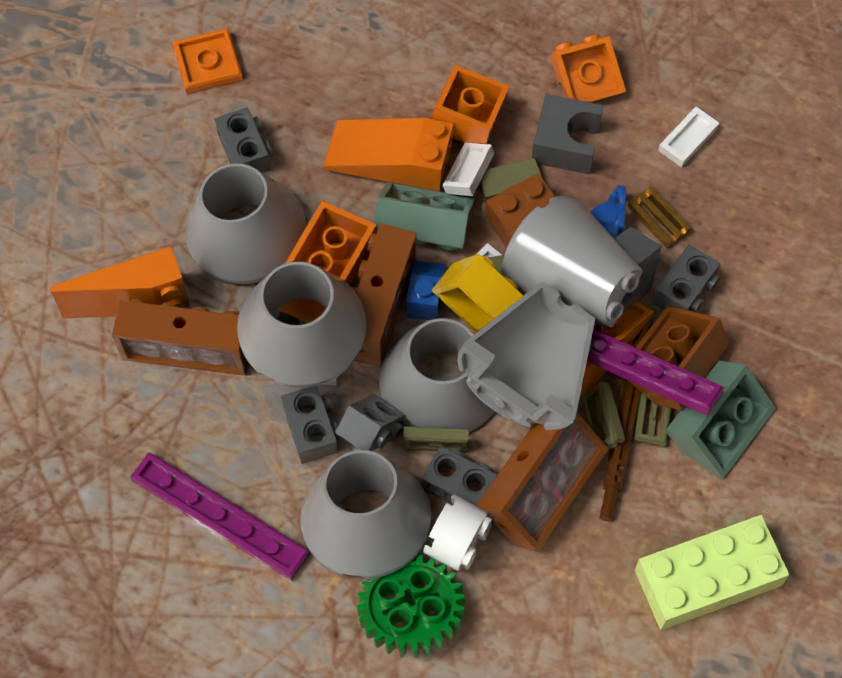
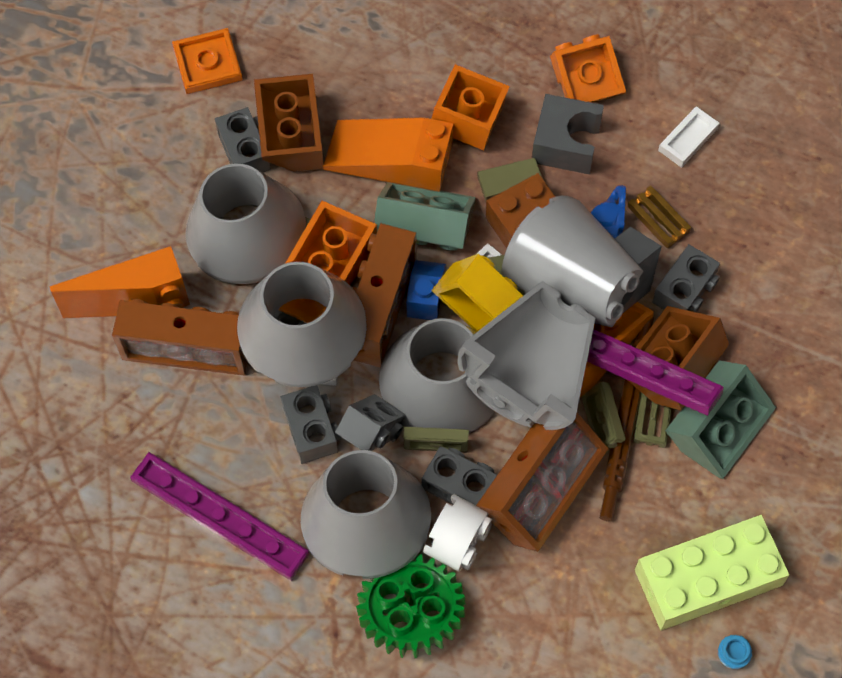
(289, 122): none -> dark orange slope
(468, 169): white tile -> none
(735, 652): none -> dark azure plate

